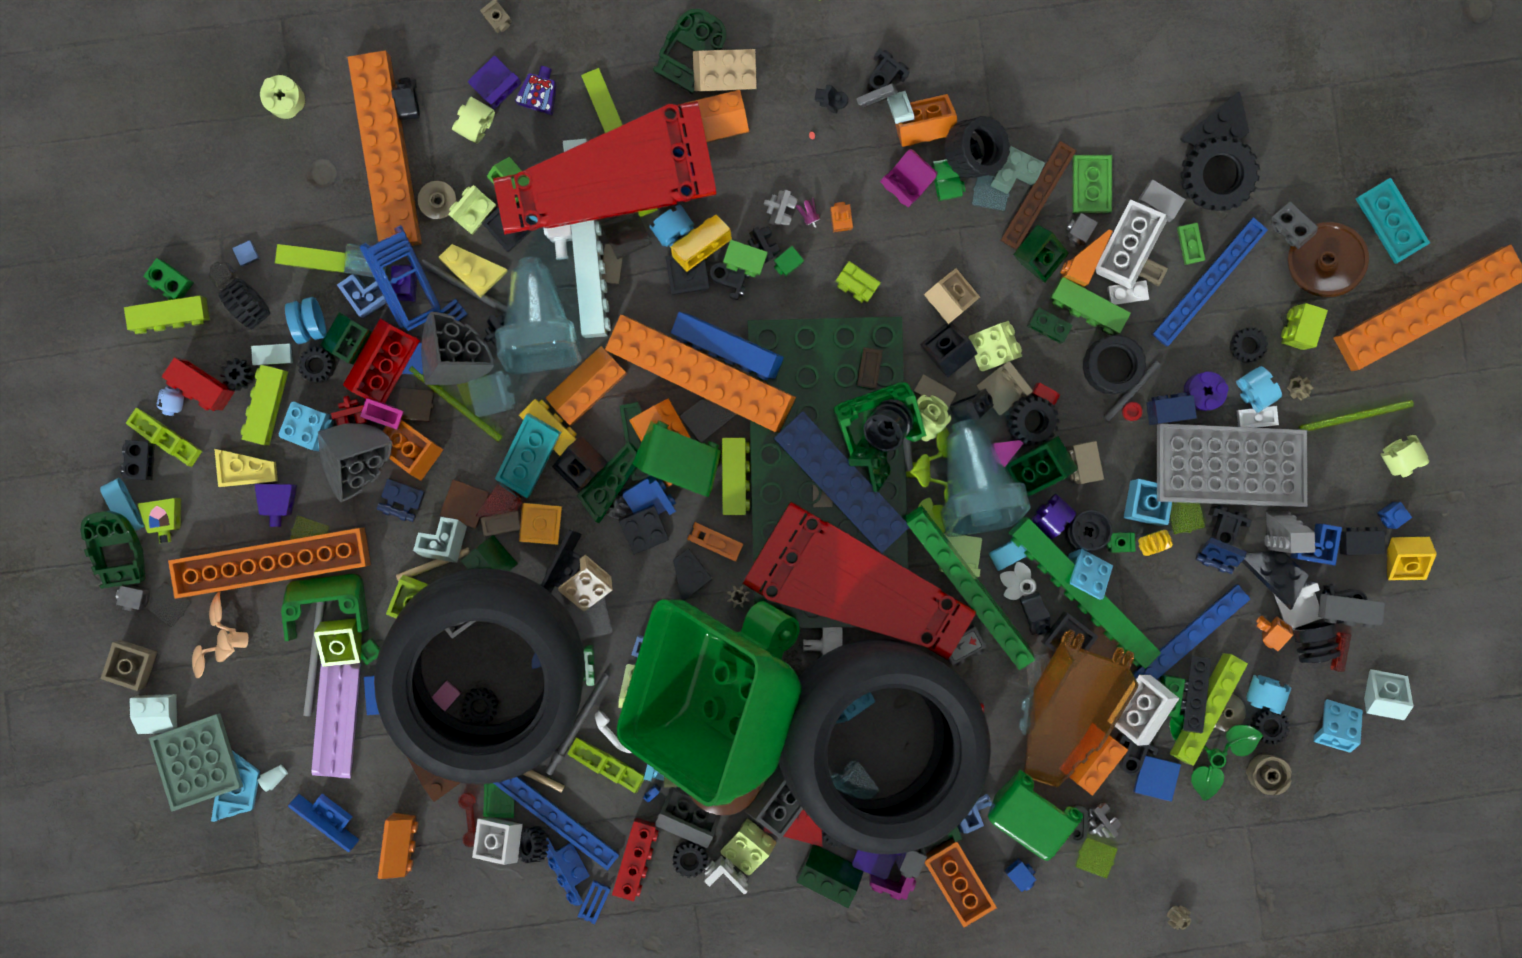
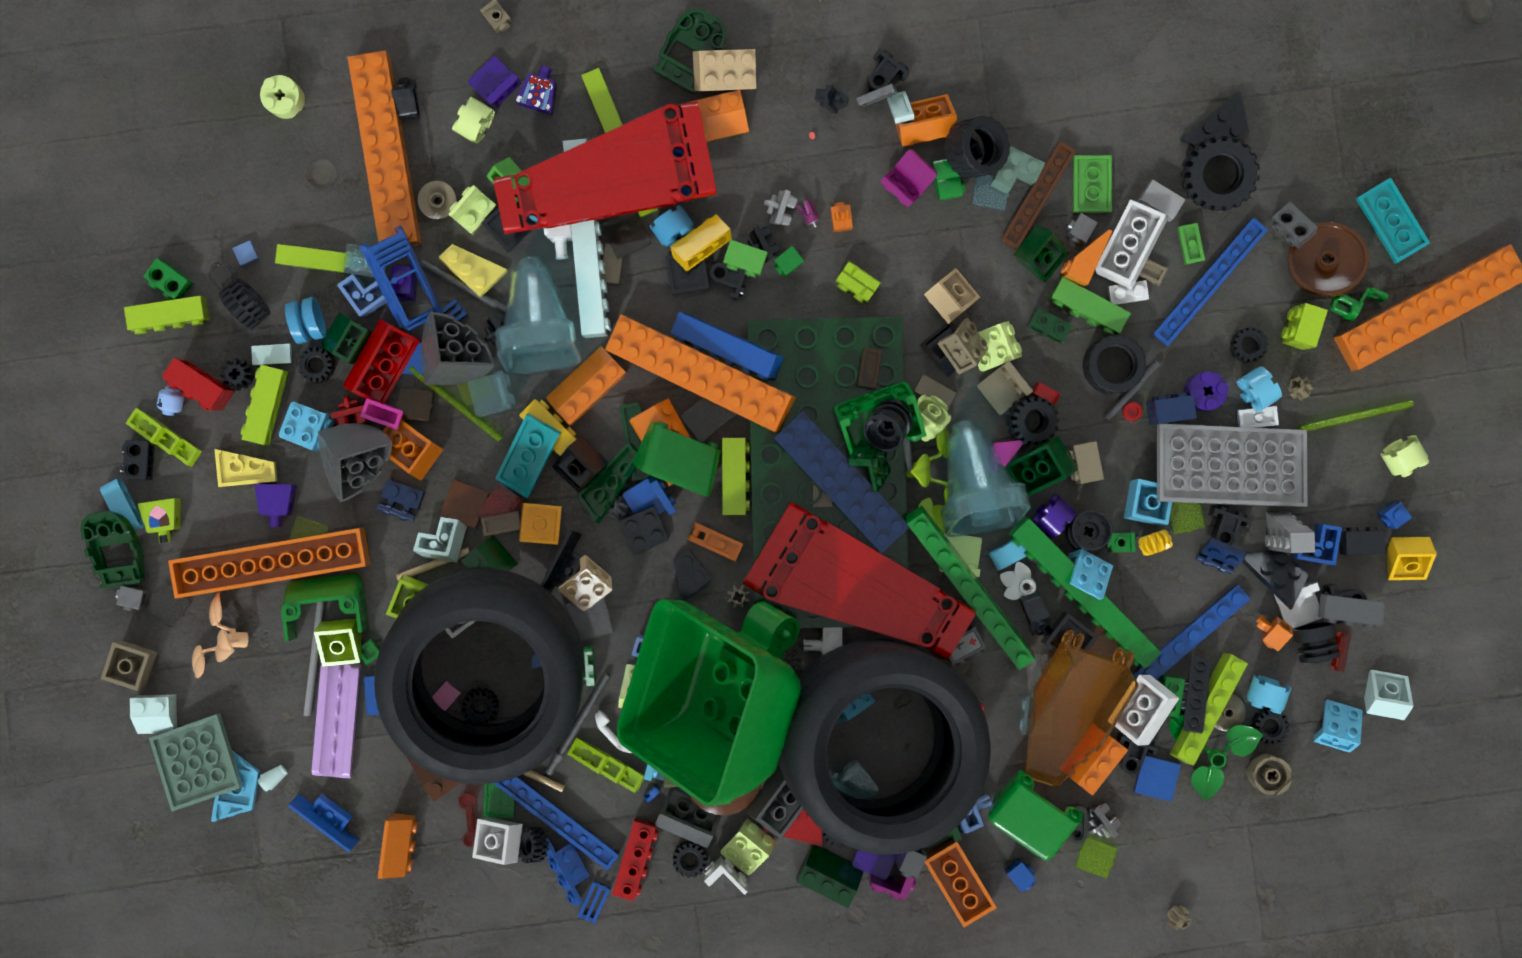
(964, 347): none -> dark tan bracket
(972, 407): black pin -> none
(1356, 305): none -> green piece

